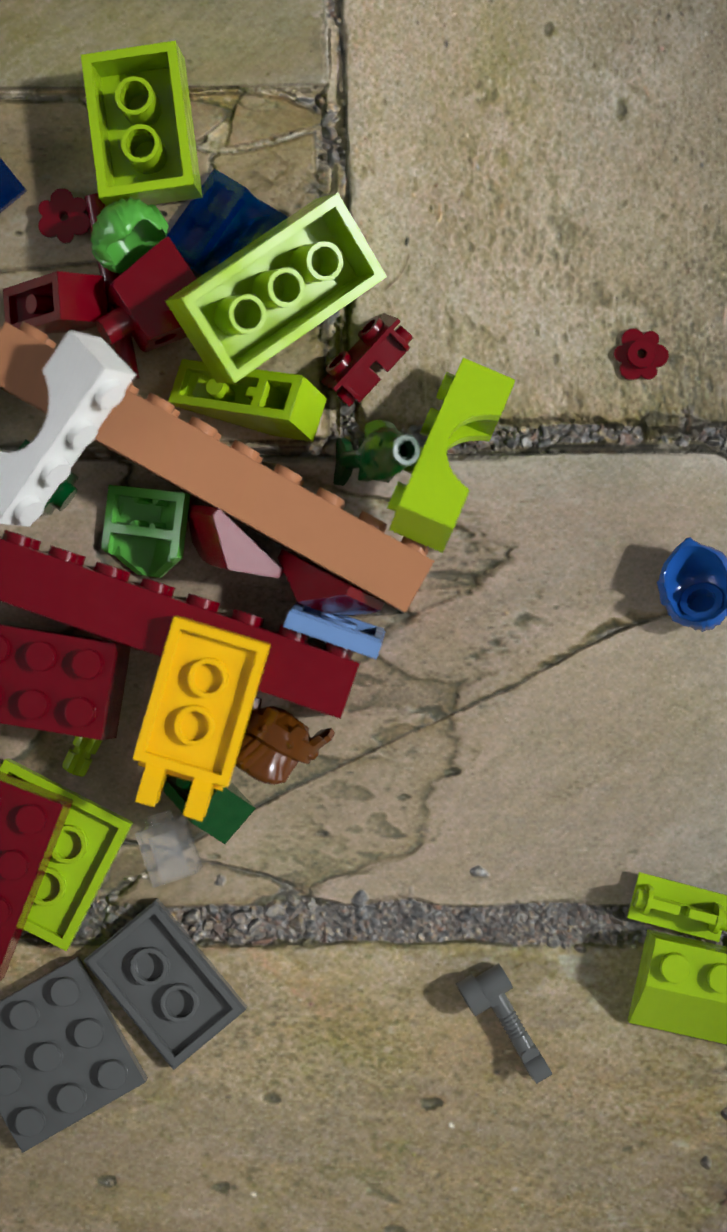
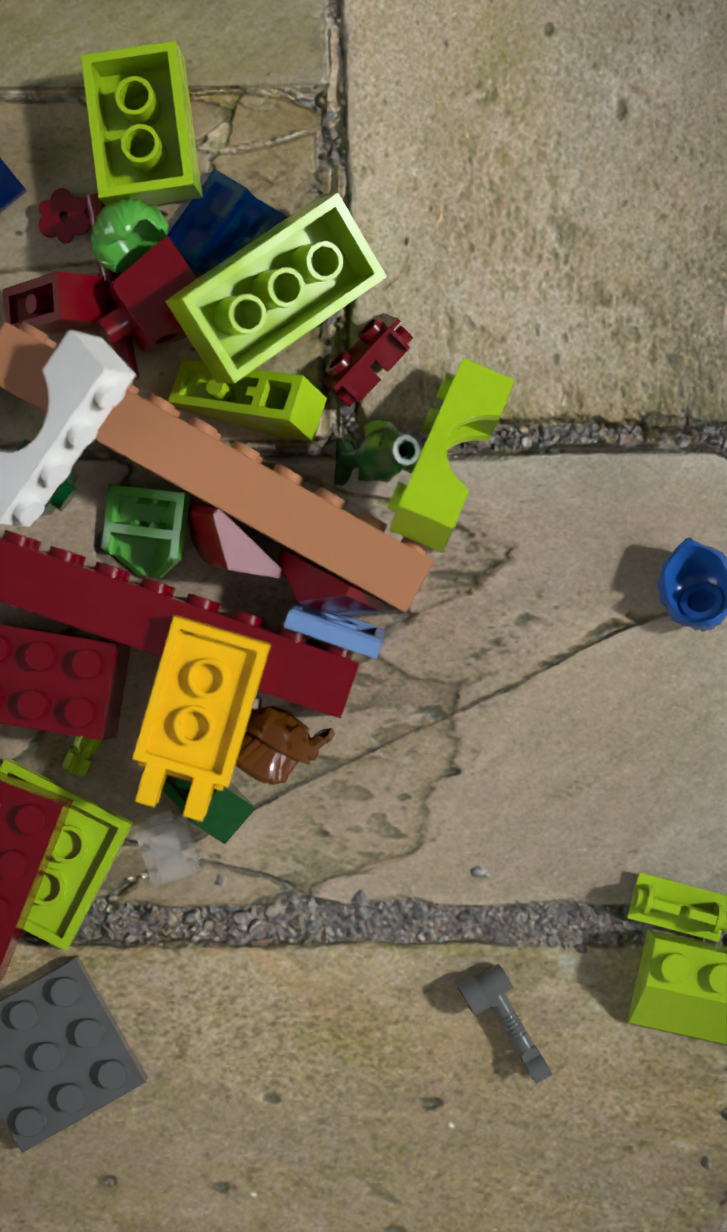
(165, 984): dark grey tile -> none
(631, 364): dark red plant -> none

